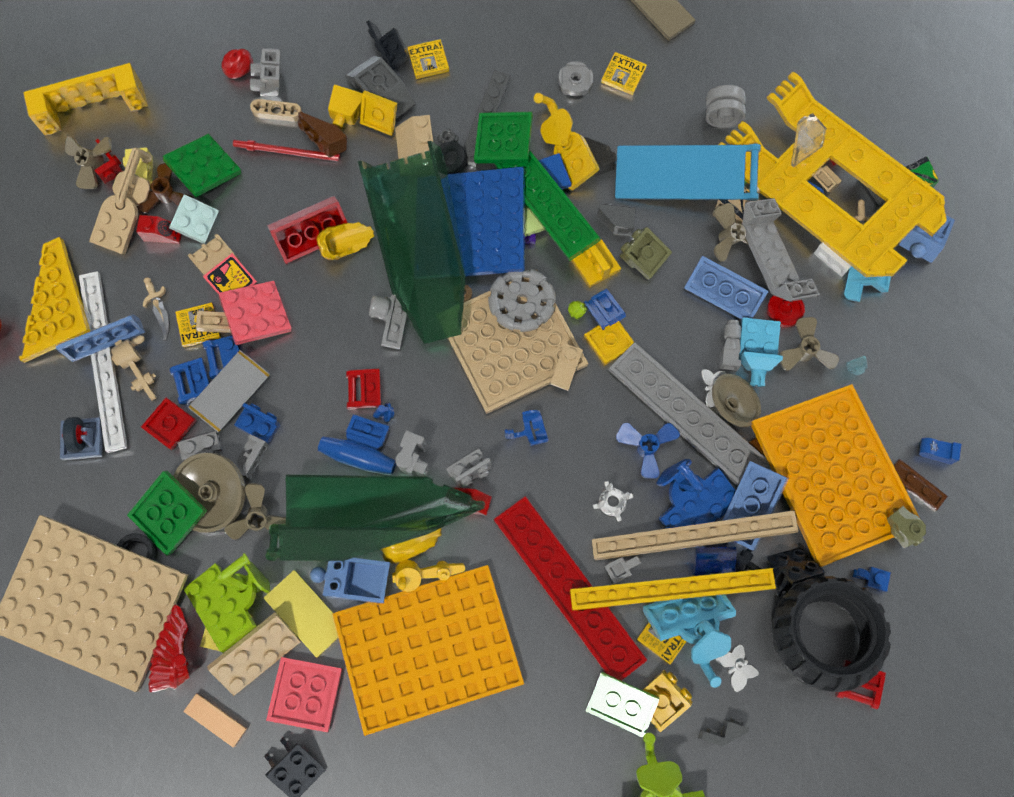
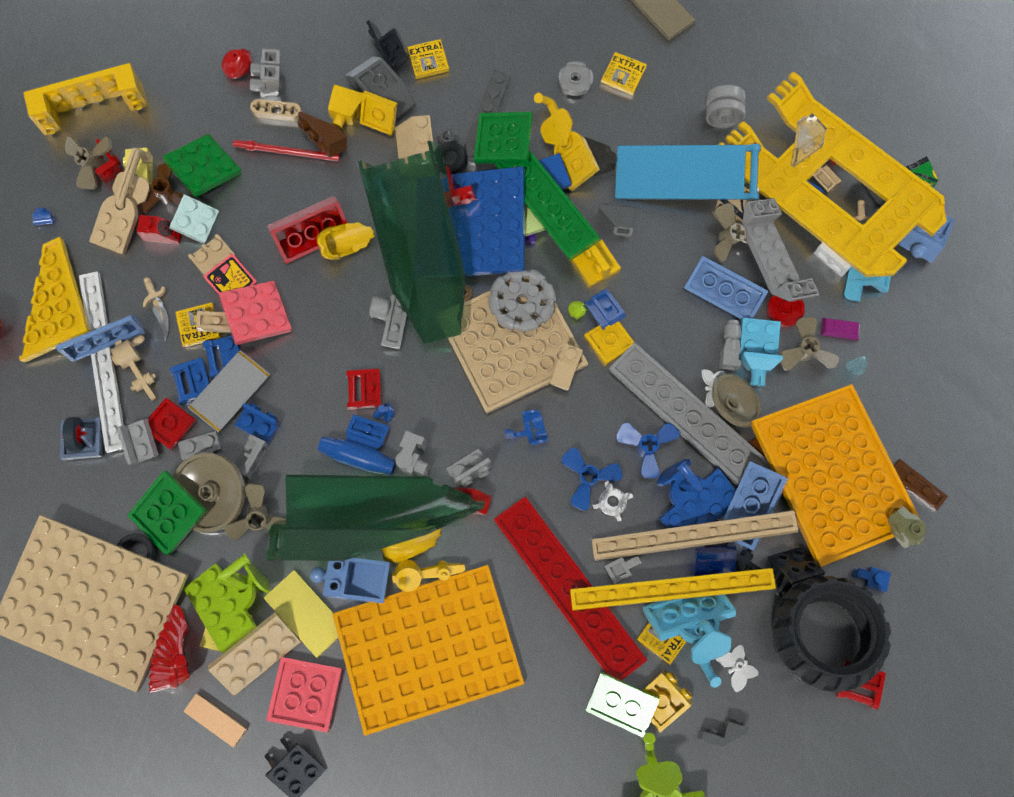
(42, 216): none -> blue plate
(137, 442): none -> light grey bracket
(462, 195): none -> red bracket
(575, 462): none -> blue piece
(645, 252): olive plate -> none
(840, 328): none -> magenta tile
(940, 450): blue leg -> none

